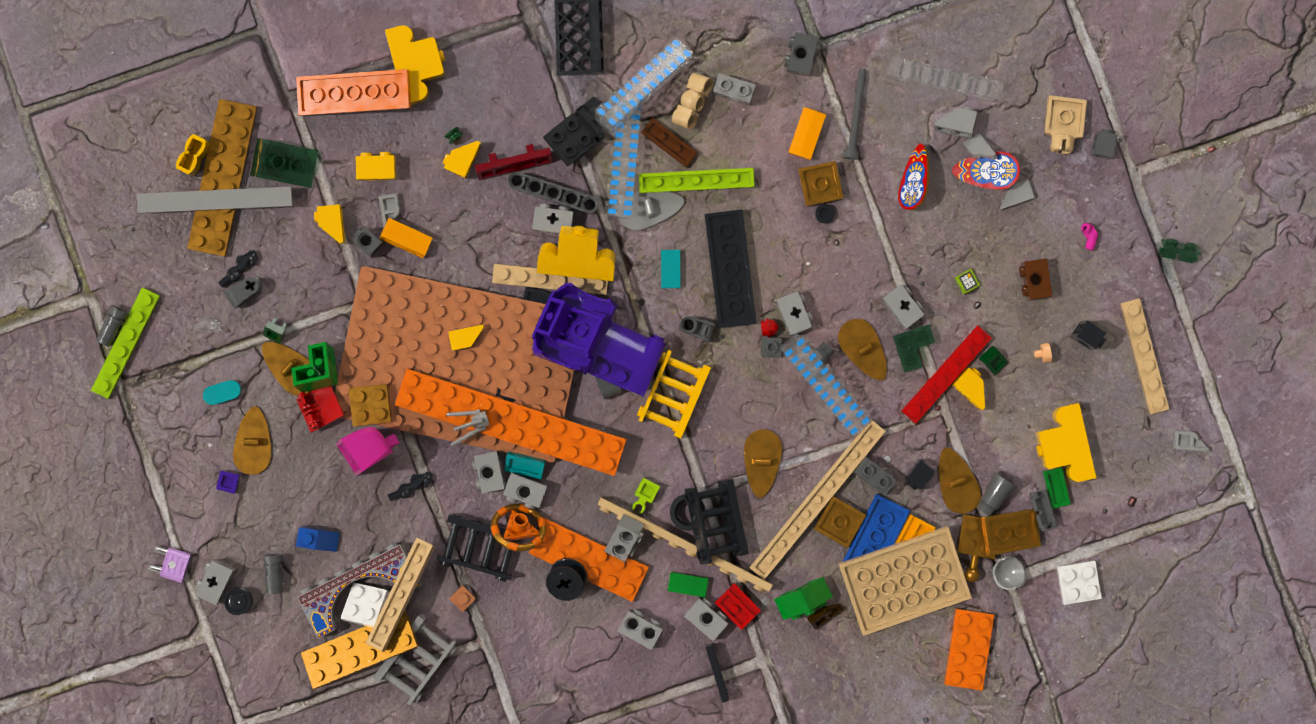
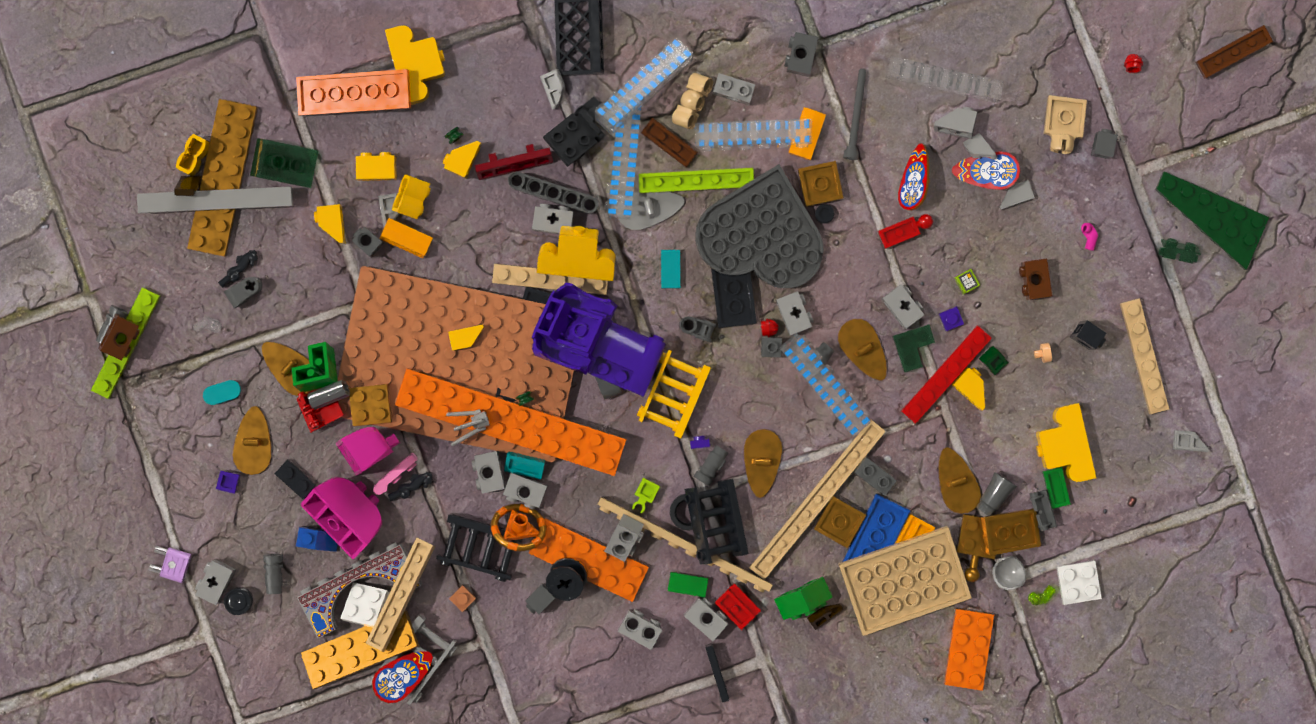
(119, 349): none -> reddish brown brick
(187, 185): none -> dark brown tile
(274, 331): dark green tile -> none
(295, 479): none -> black plate
(328, 394): none -> dark grey axle
(345, 513): none -> dark pink hips
(394, 475): none -> bright pink hinge
(401, 676): none -> shield
(411, 197): none -> yellow brick
(524, 398): none -> dark green bush
(539, 599): none -> dark grey brick
(553, 86): none -> light grey tile
(699, 442): none -> dark purple plate
(713, 462): none -> dark grey axle
(753, 133): none -> clear brick
(761, 231): none -> dark grey plate
(904, 230): none -> red plate
(919, 475): black brick -> none
(951, 318): none -> dark purple plate
(1043, 598): none -> clear neon green arm
(1133, 63): none -> red plate
(1221, 220): none -> dark green wing
(1234, 51): none -> reddish brown plate

